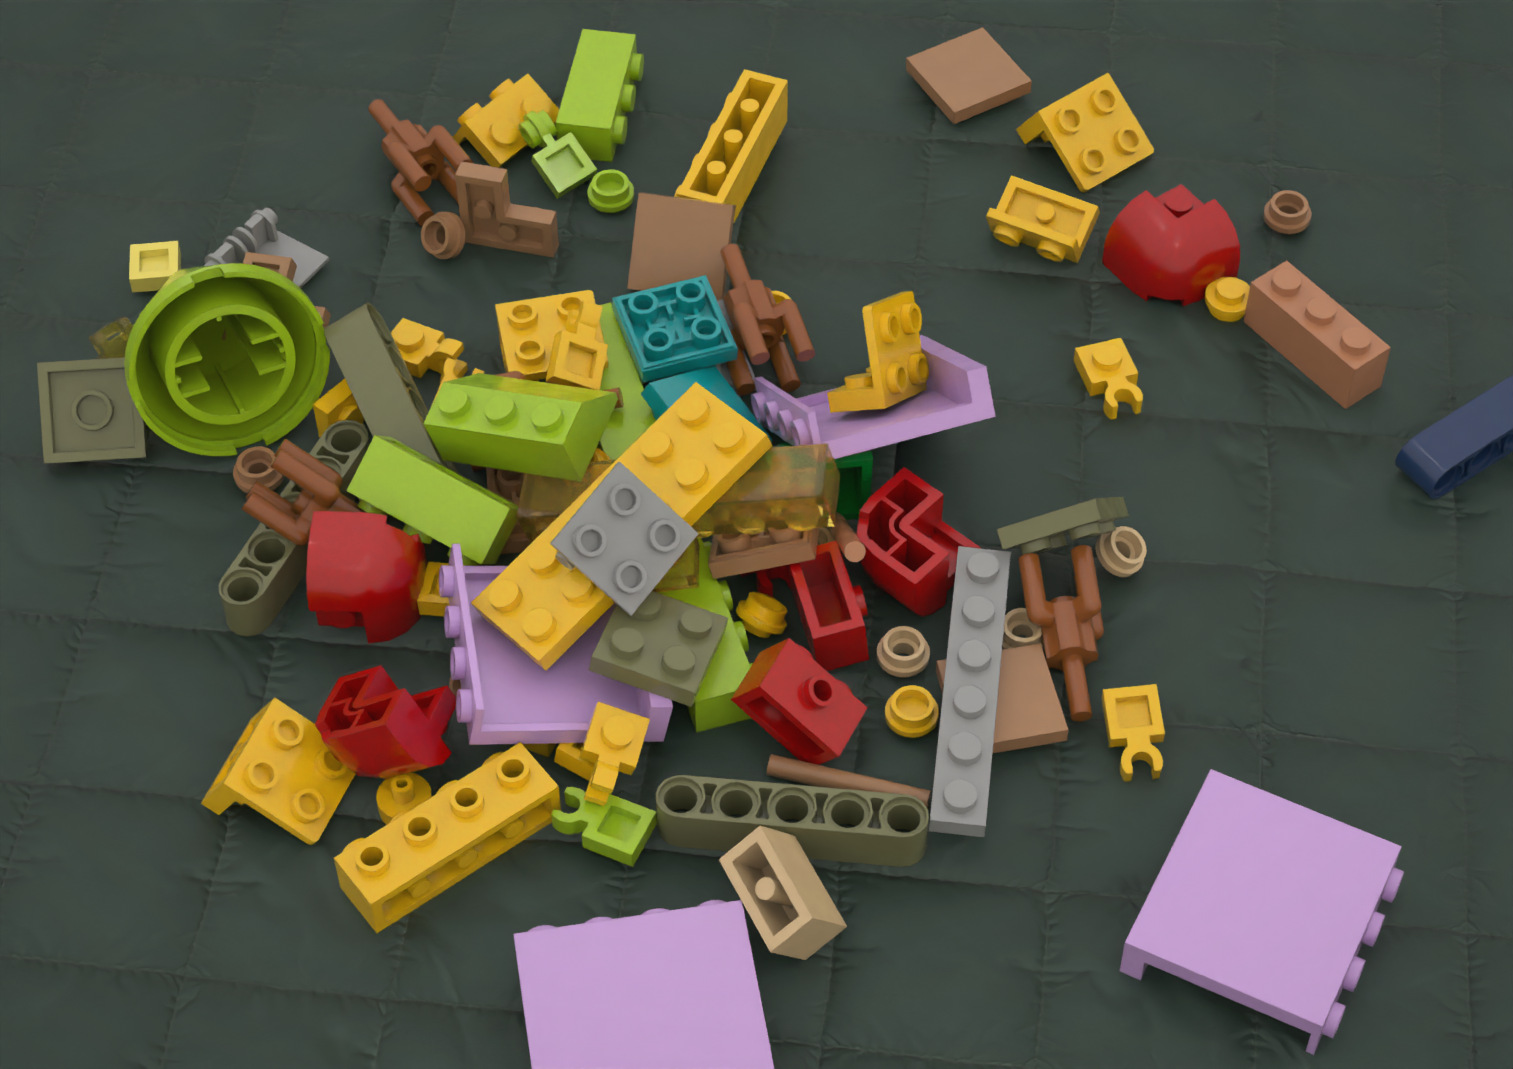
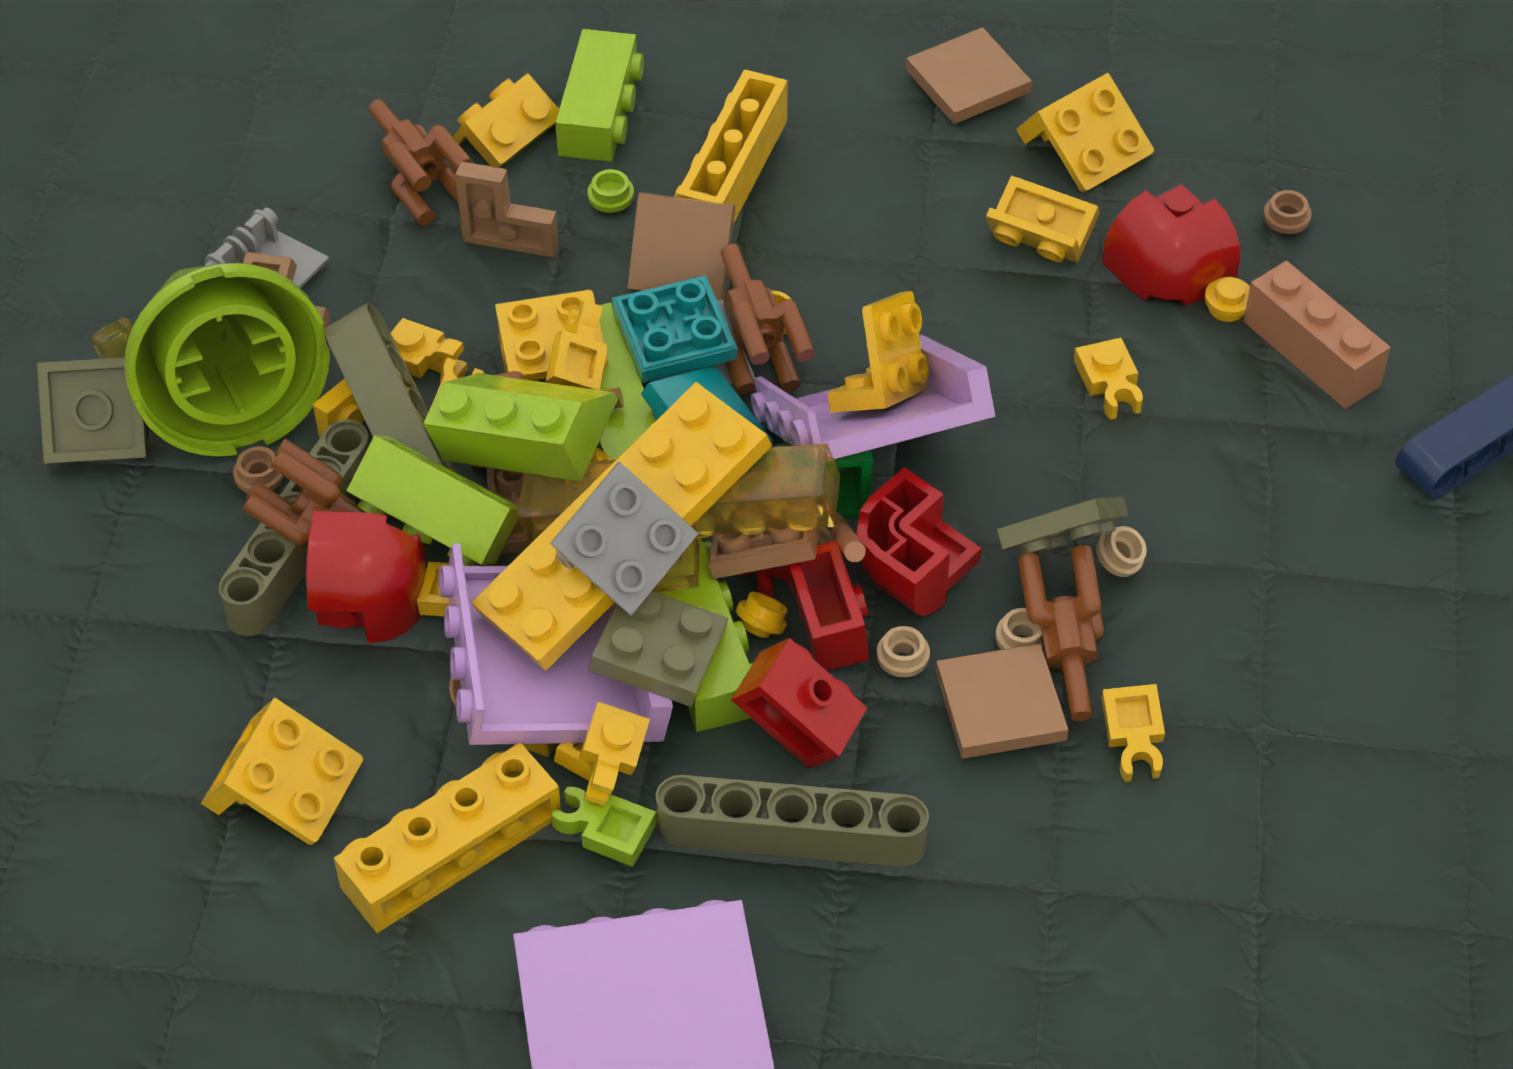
(153, 265): light yellow plate -> none
(382, 728): red brick -> none
(400, 794): yellow tile -> none
(443, 235): medium nougat plate -> none
(561, 162): lime plate -> none
(782, 893): tan brick -> none
(828, 777): medium nougat bar -> none
(911, 711): yellow plate -> none
(970, 693): light grey plate -> none
(1266, 905): lavender panel -> none

